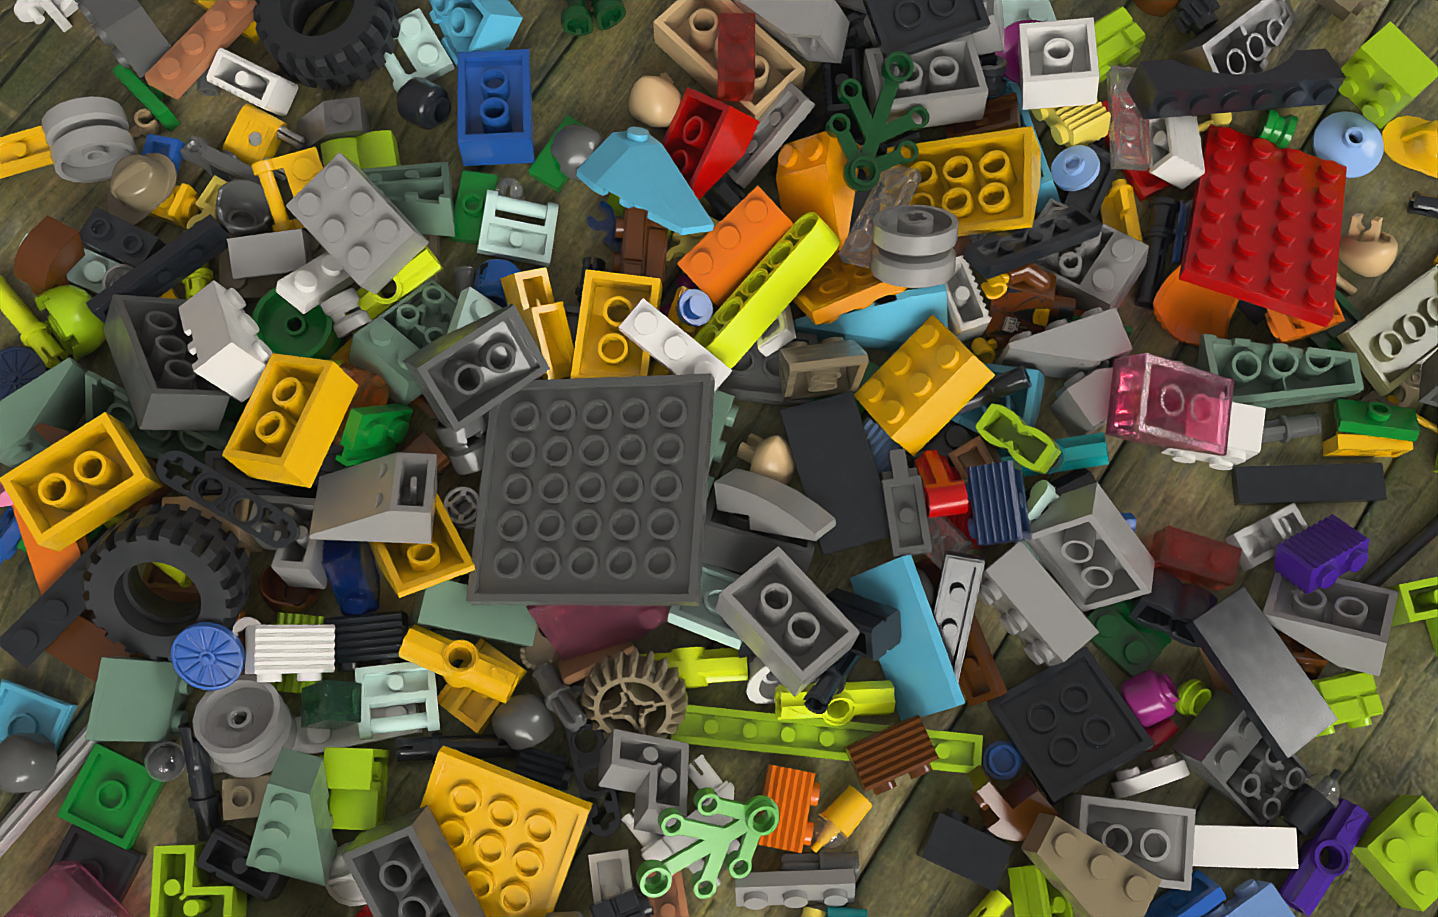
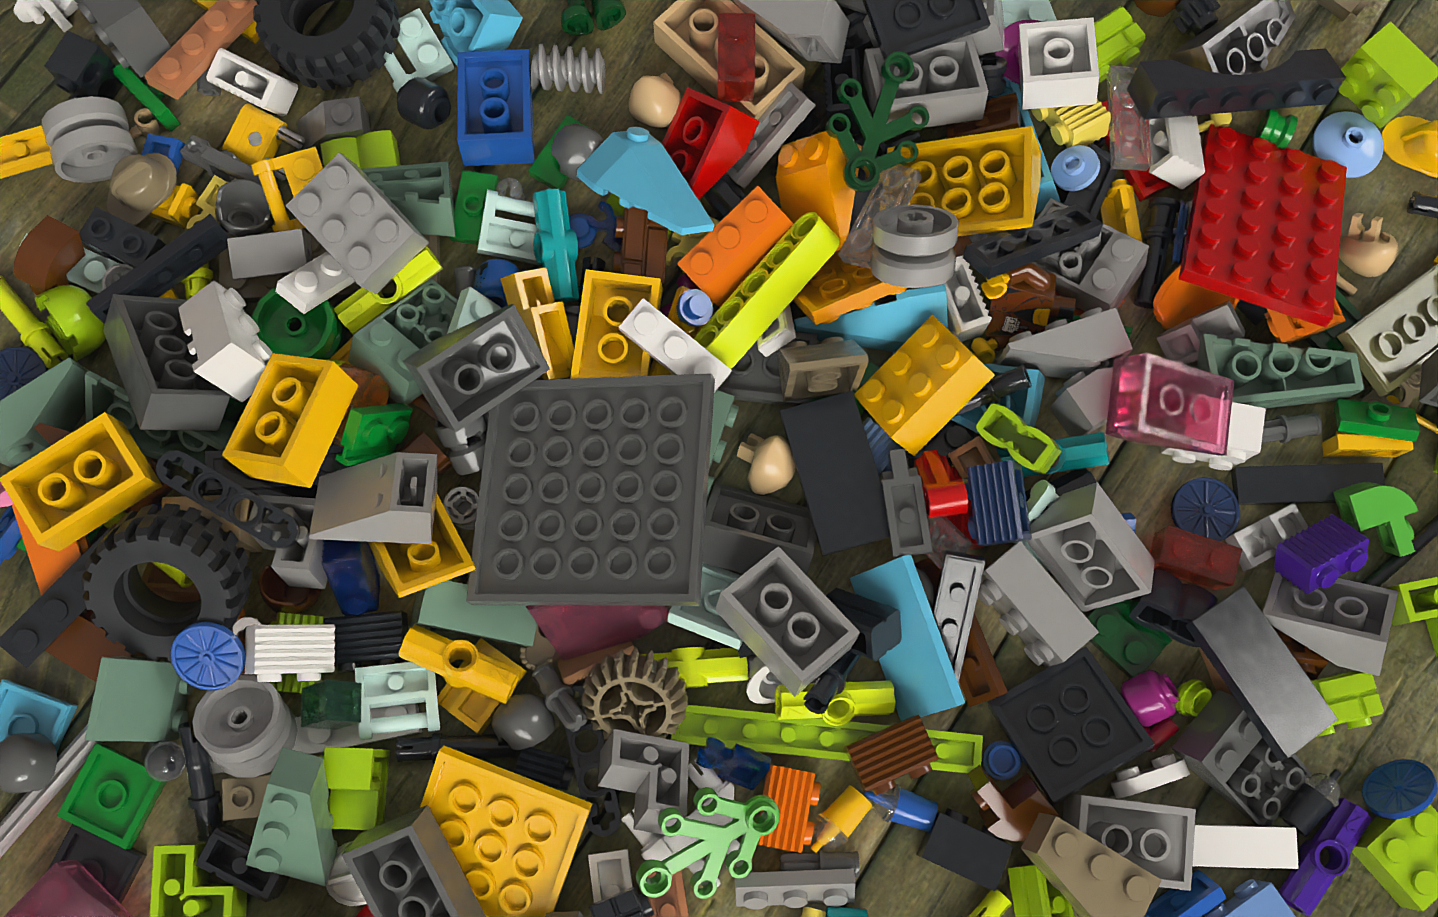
(82, 68): none -> black brick
(343, 304): light grey wheel -> none
(555, 243): none -> teal piece
(568, 69): none -> light grey piece
(584, 233): none -> blue plate
(736, 765): none -> clear blue plate
(771, 505): light grey slope -> none
(904, 808): none -> blue piece
(1183, 340): none -> light grey slope
(1206, 508): none -> dark blue wheel
(1382, 507): none -> bright green brick
(1399, 789): none -> blue wheel

